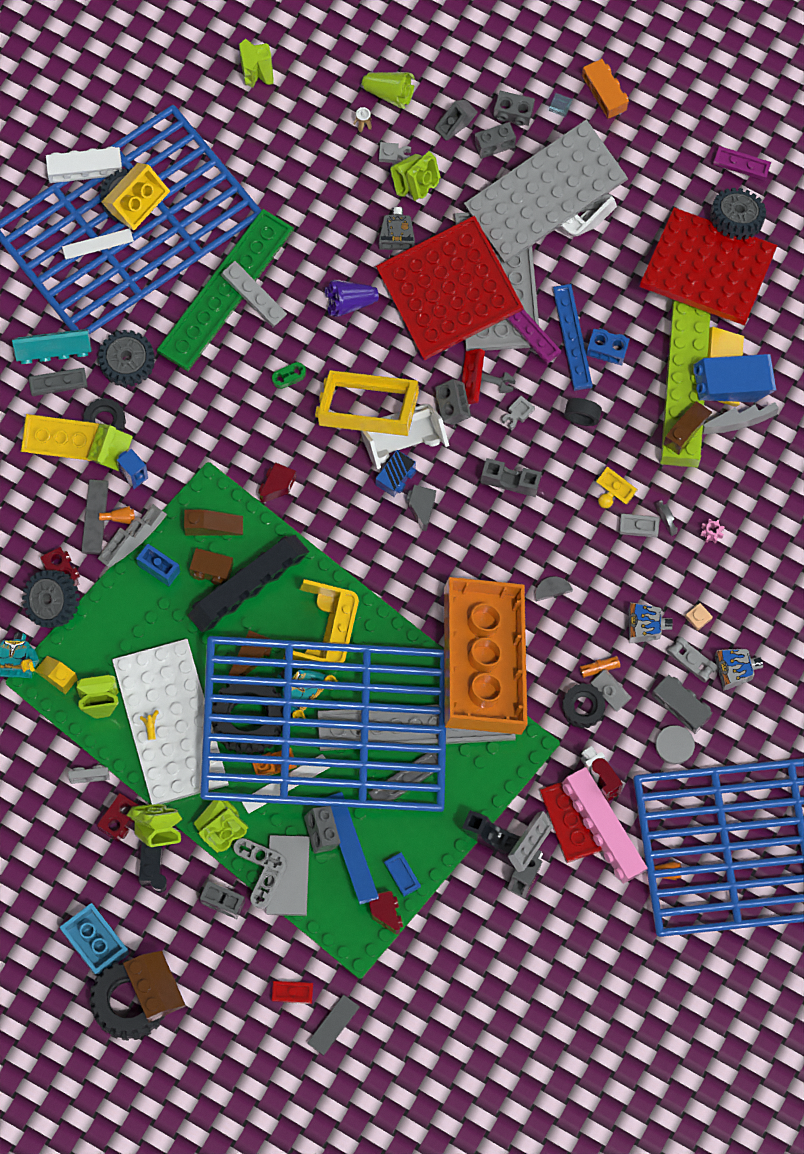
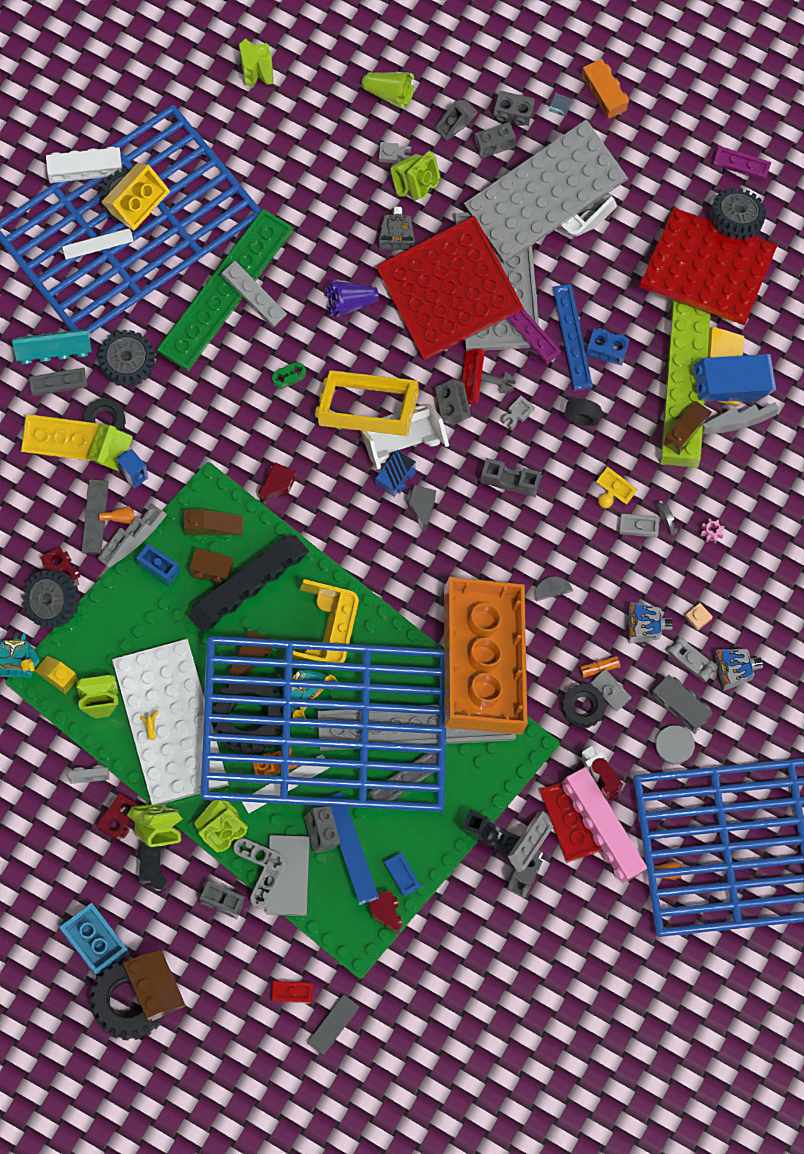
(363, 116): piece -> none

